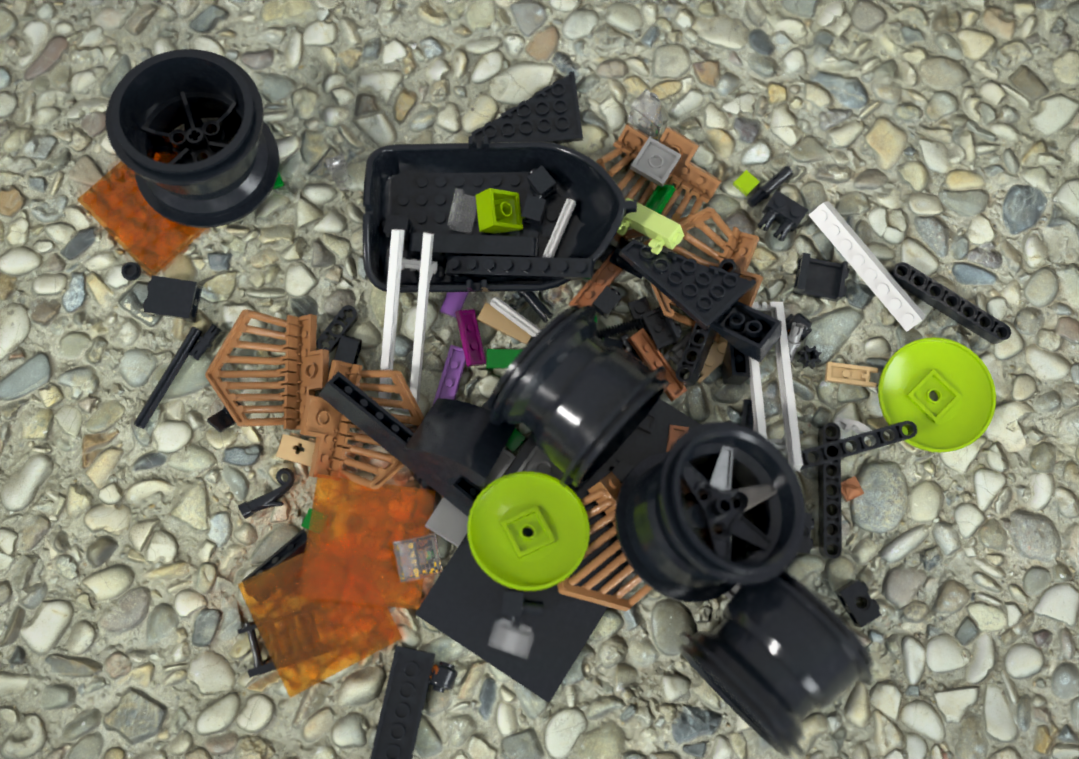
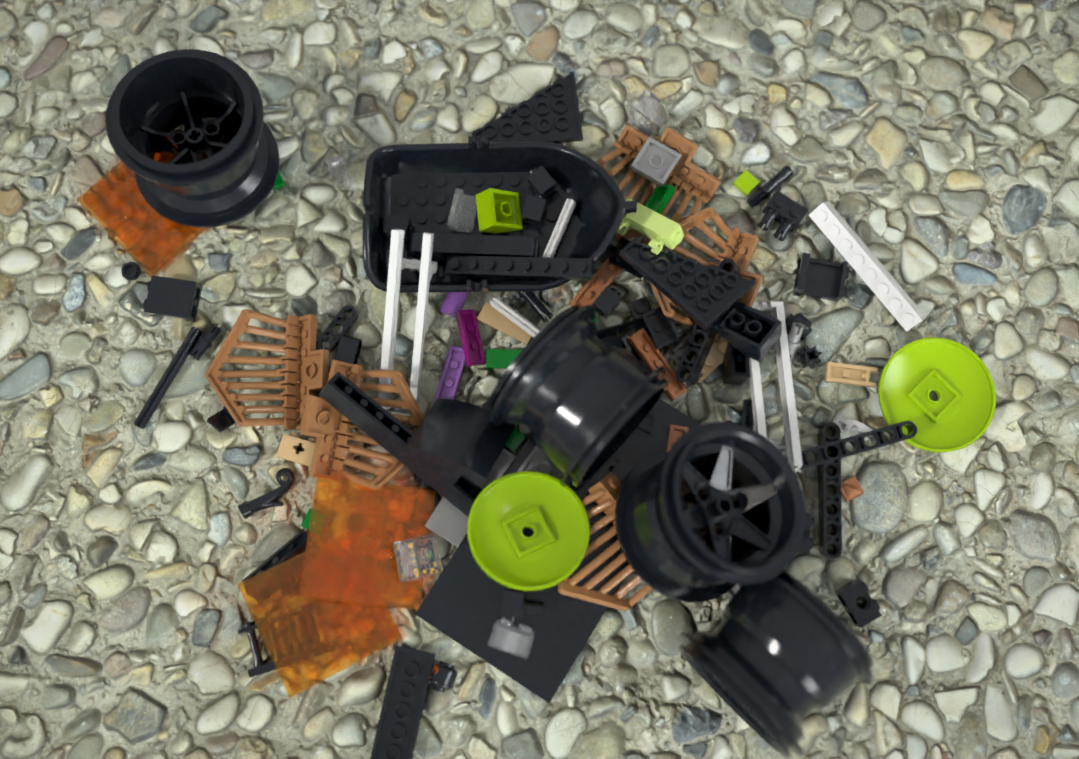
(958, 303): black beam -> none

